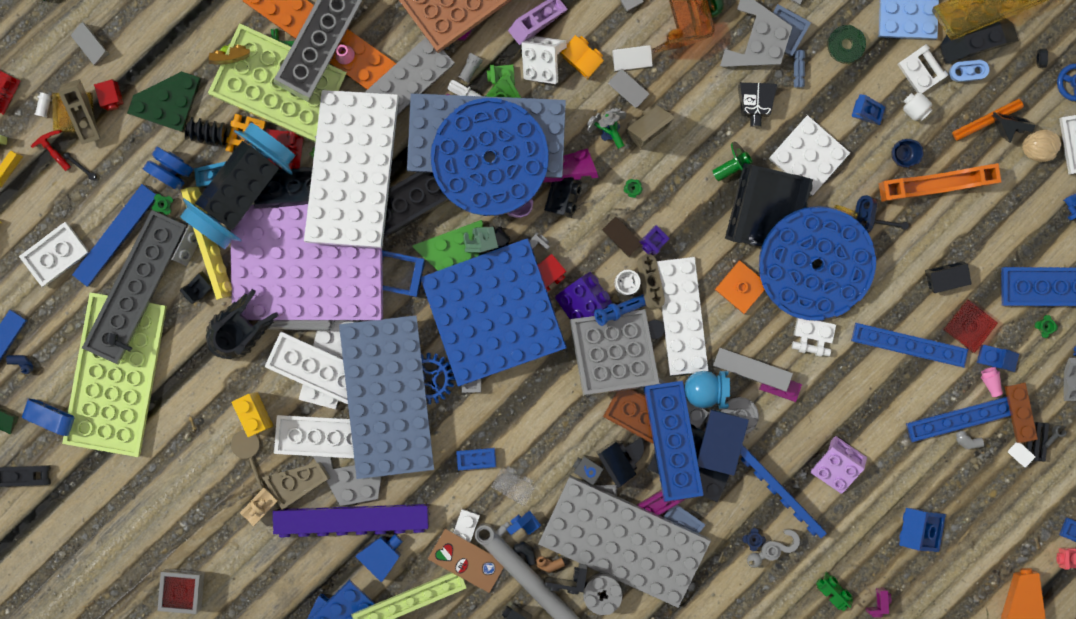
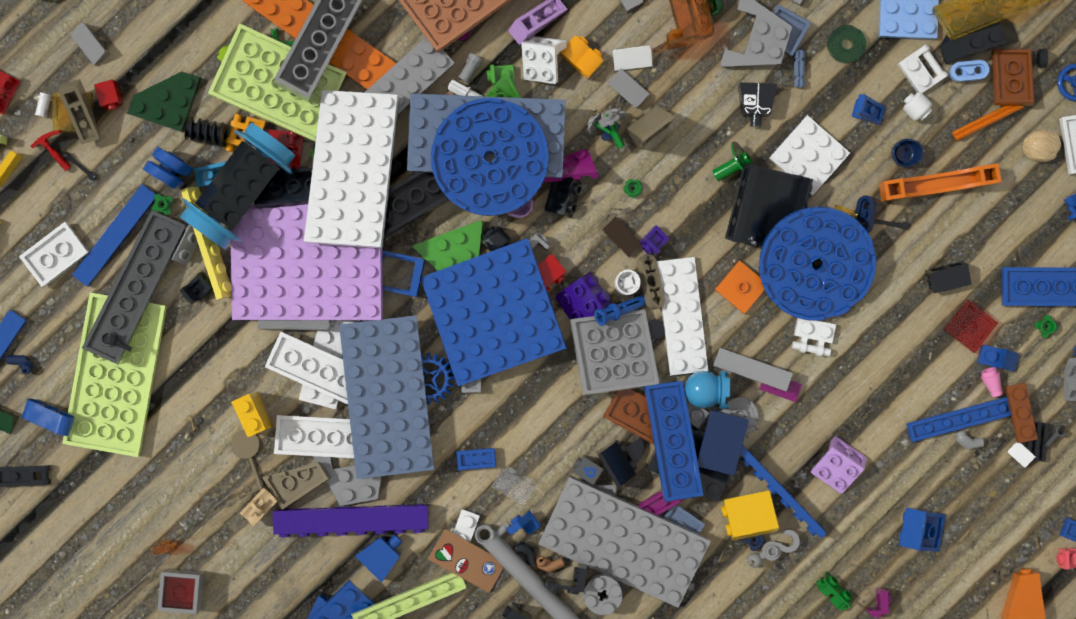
(164, 546): none -> clear orange plate
(231, 334): black piece -> none
(236, 54): pearl gold slope -> none
(344, 58): bright pink cone -> none
(483, 240): sand green hinge -> none
(749, 515): none -> yellow brick
(909, 345): blue tile -> none
(1009, 124): black slope -> none
(1012, 77): none -> dark orange tile

